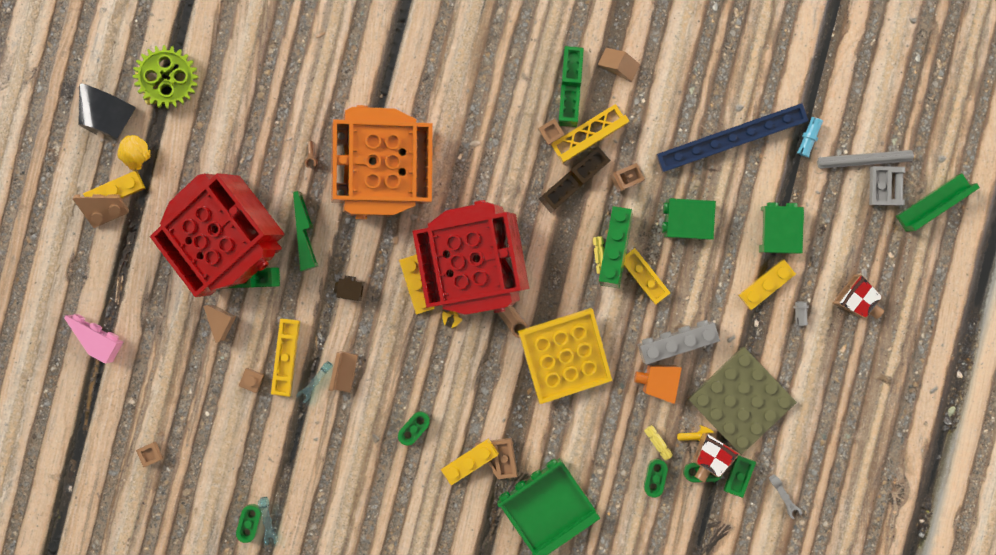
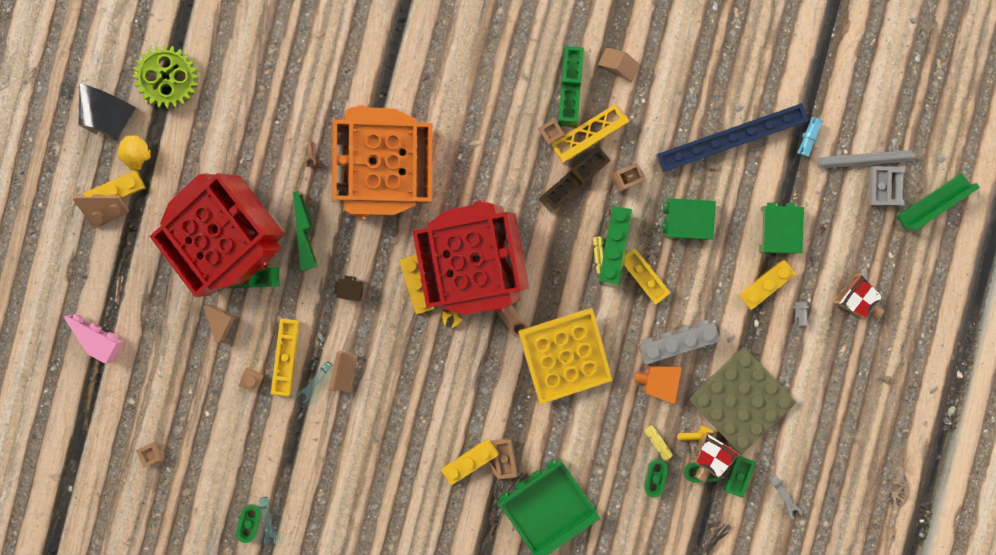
(415, 428): green plate -> none

